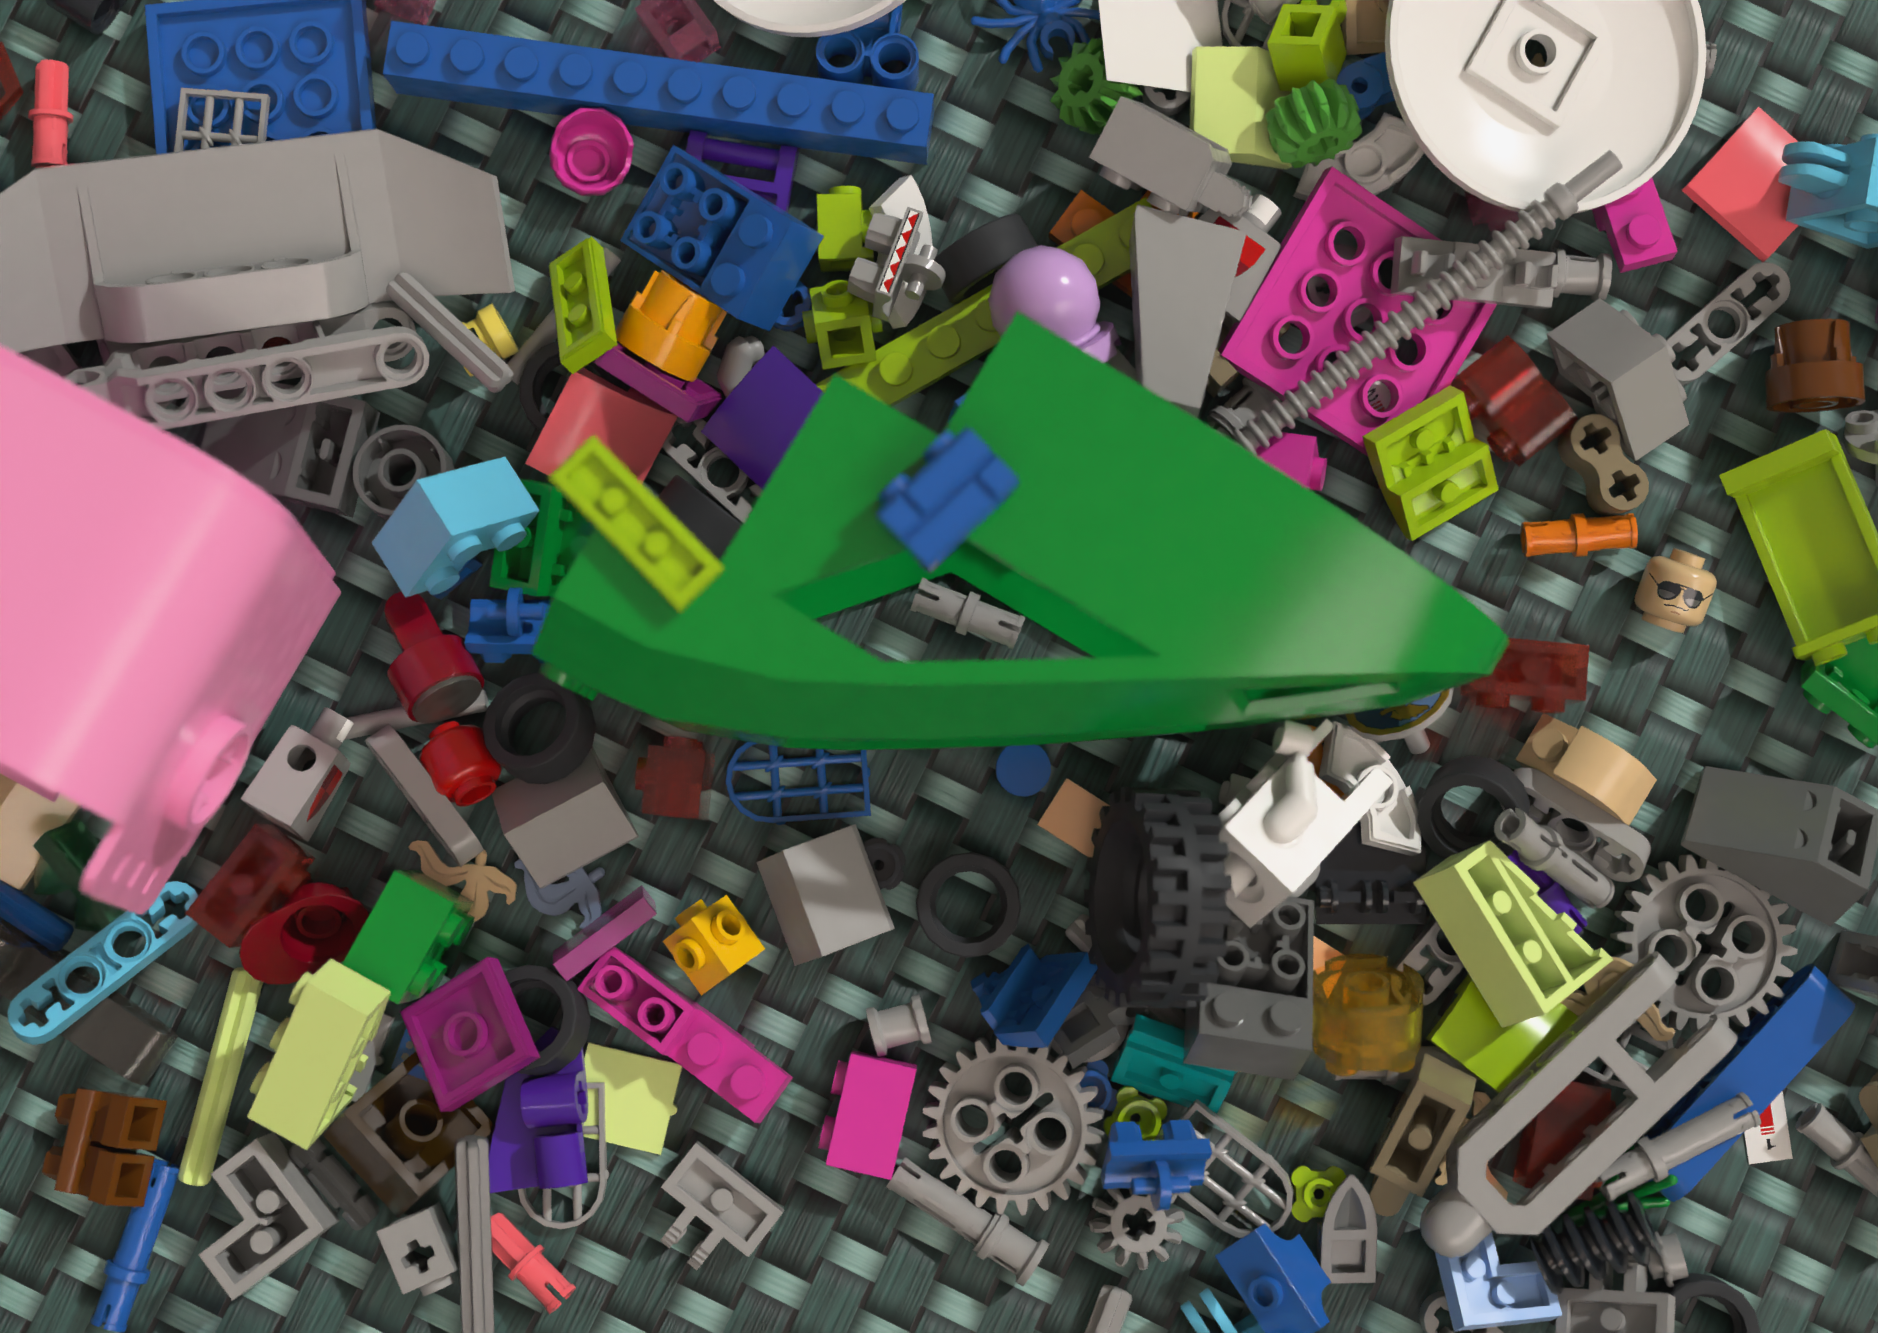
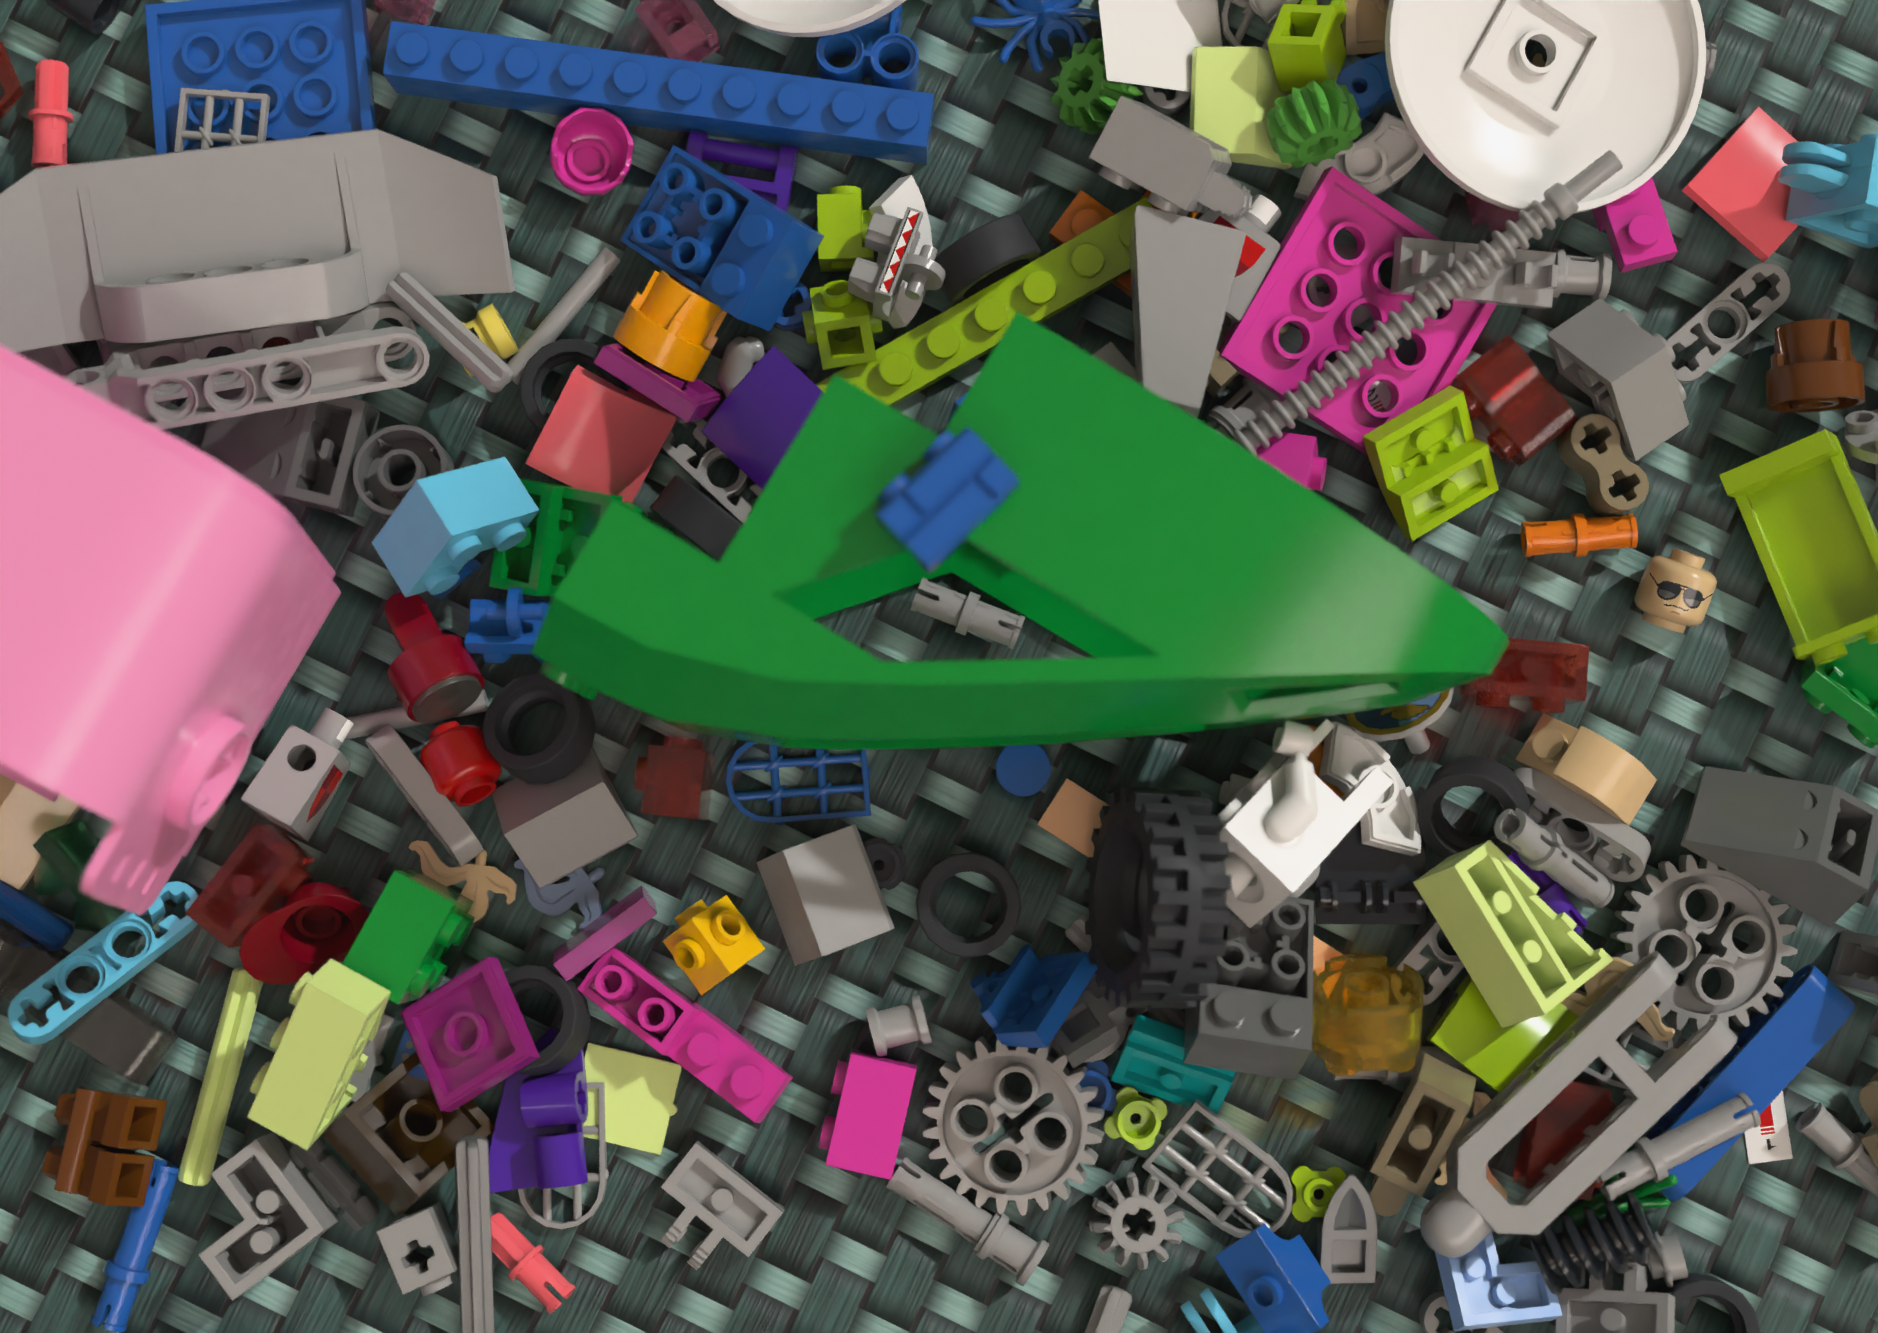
(582, 305): lime tile -> none
(636, 523): lime tile -> none
(1056, 294): lavender tile -> none
(1155, 1165): blue hips -> none

